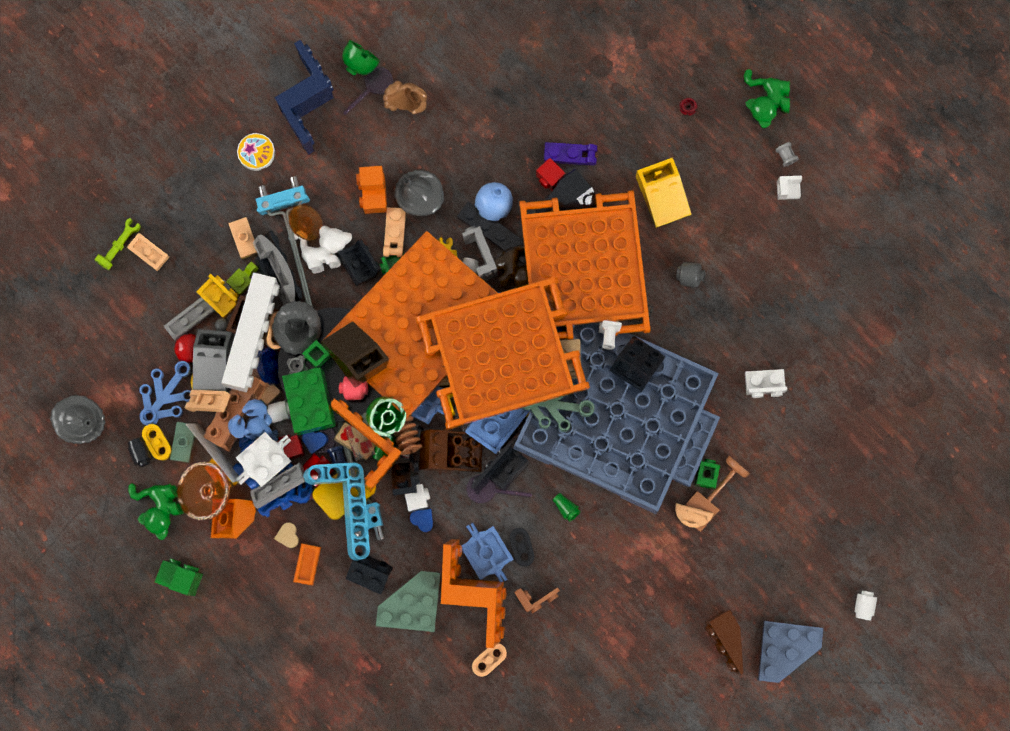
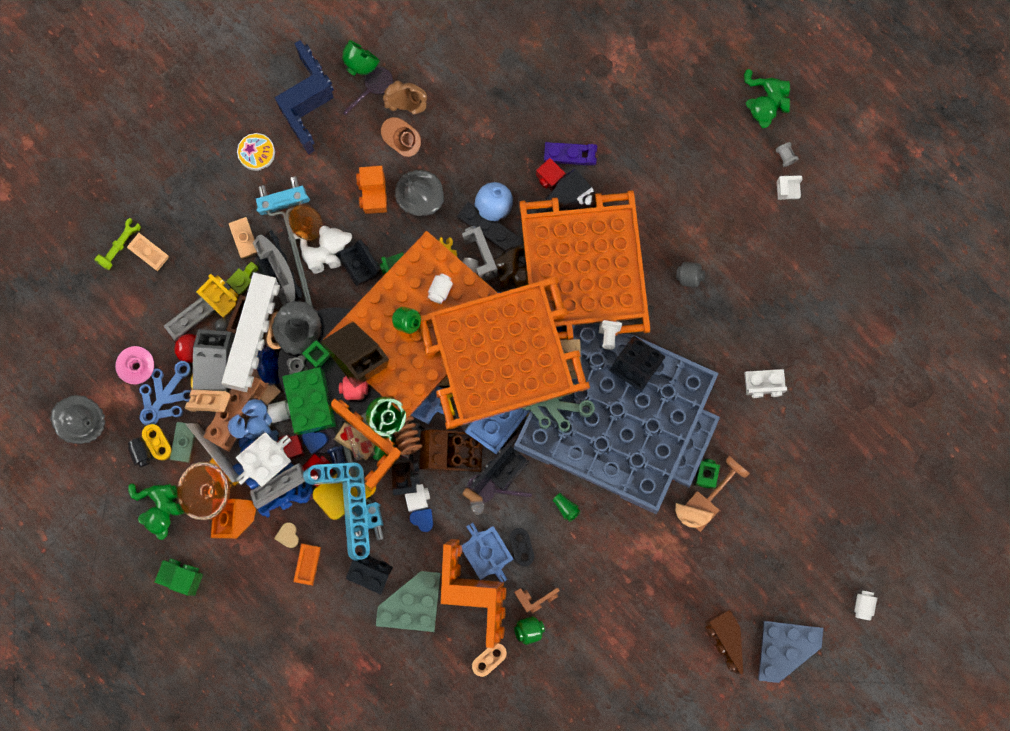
(127, 360): none -> bright pink dish
(394, 232): light nougat plate -> none
(401, 136): none -> nougat piece
(406, 320): none -> green head
(440, 288): none -> white brick
(475, 500): none -> arm
(529, 630): none -> green head
(663, 192): yellow slope -> none
(688, 102): dark red plate -> none

